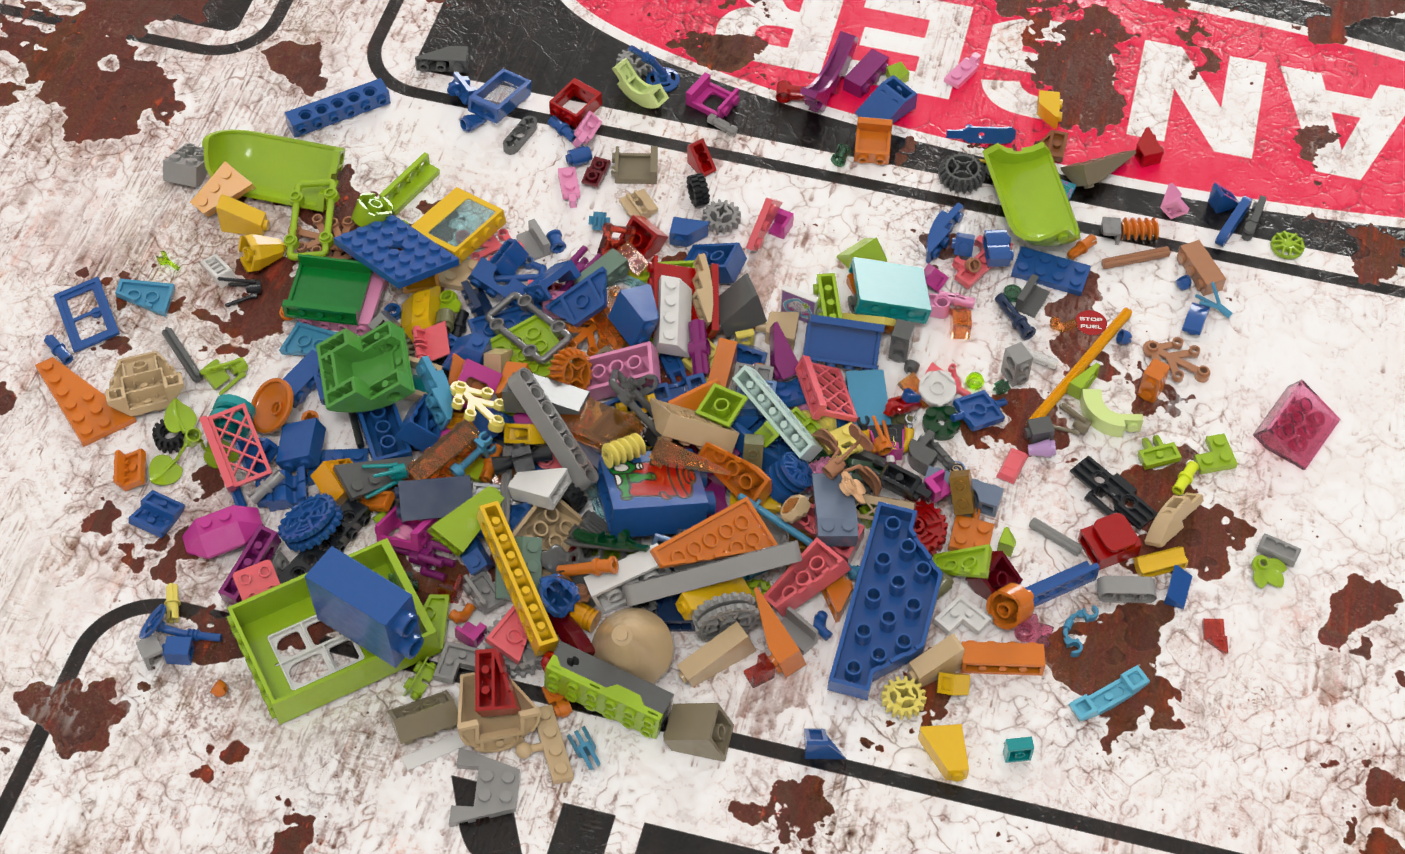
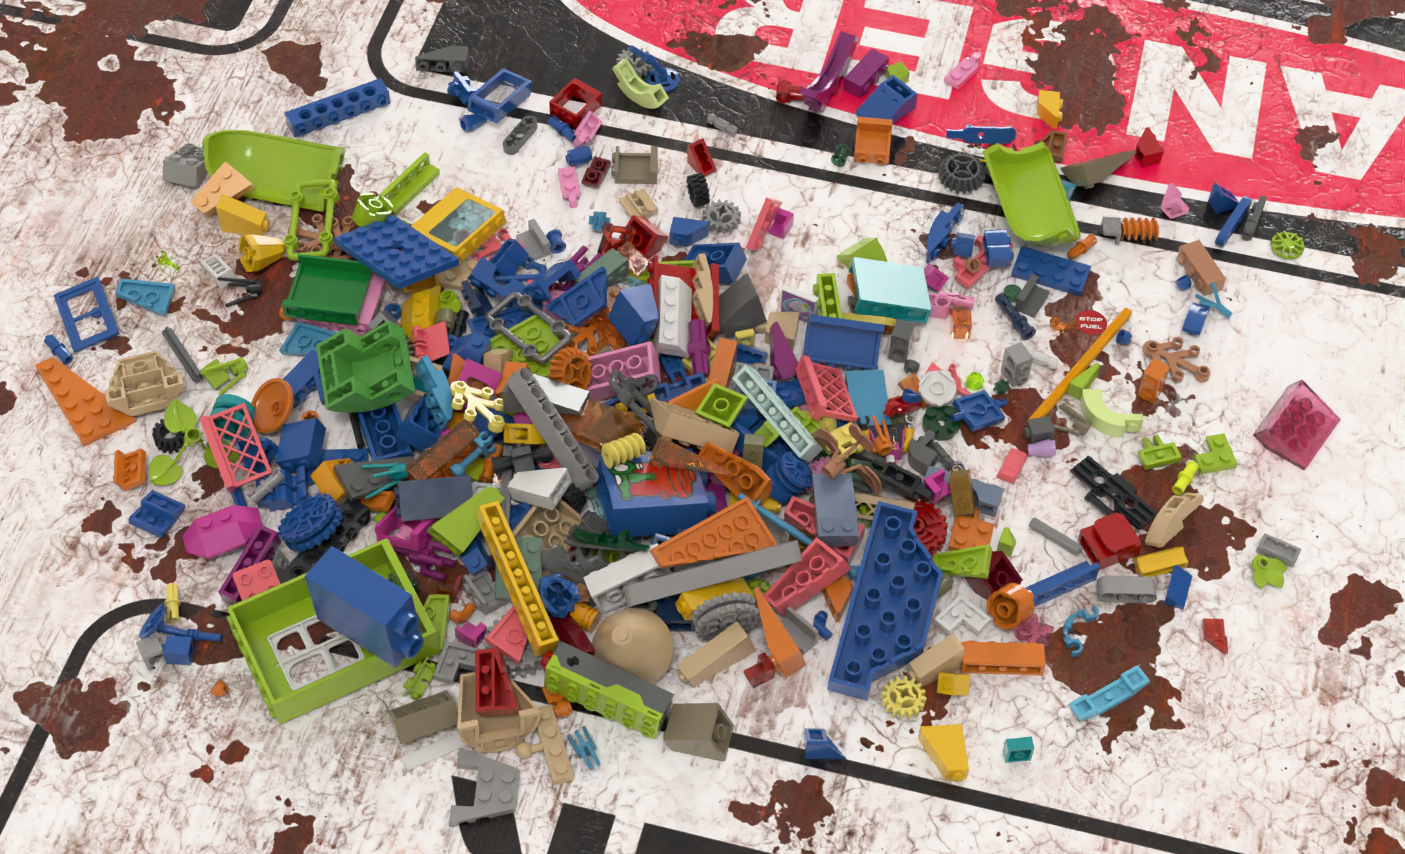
(596, 567): orange pin -> none
(703, 89): dark pink window -> none
(794, 508): tan rock -> none
(852, 487): light nougat plate -> none
(1135, 257): nougat axle -> none

